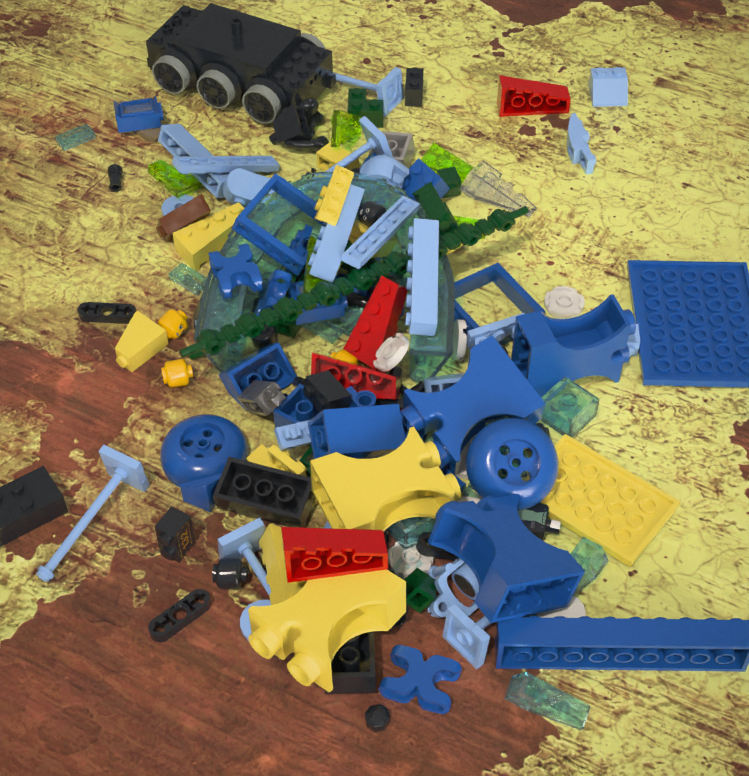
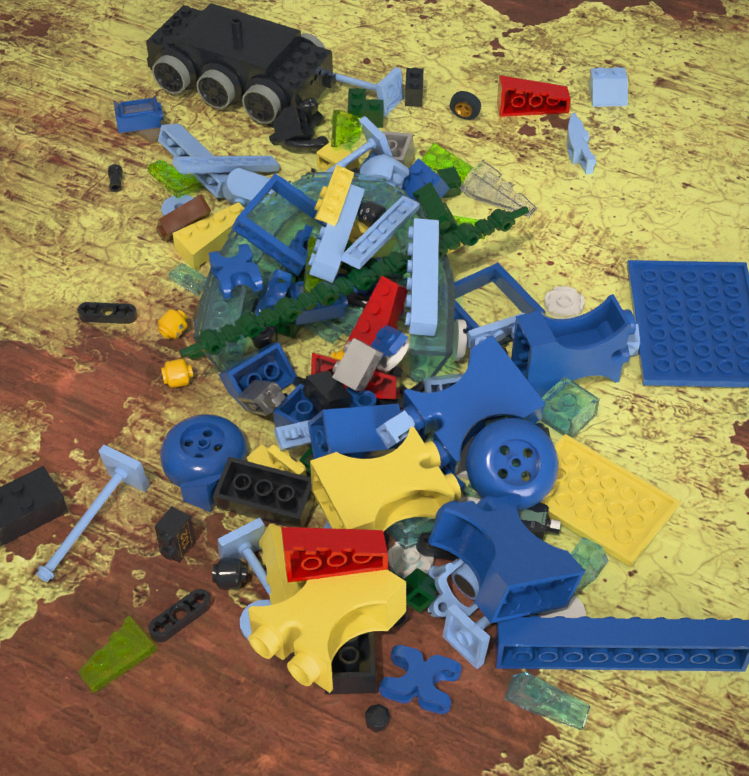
(75, 137): clear light blue tile -> none
(120, 654): none -> clear neon green wing
(140, 342): light yellow slope -> none
(357, 364): none -> light grey brick
(388, 341): none -> blue wing
(395, 429): none -> light blue brick
(465, 105): none -> black wheel

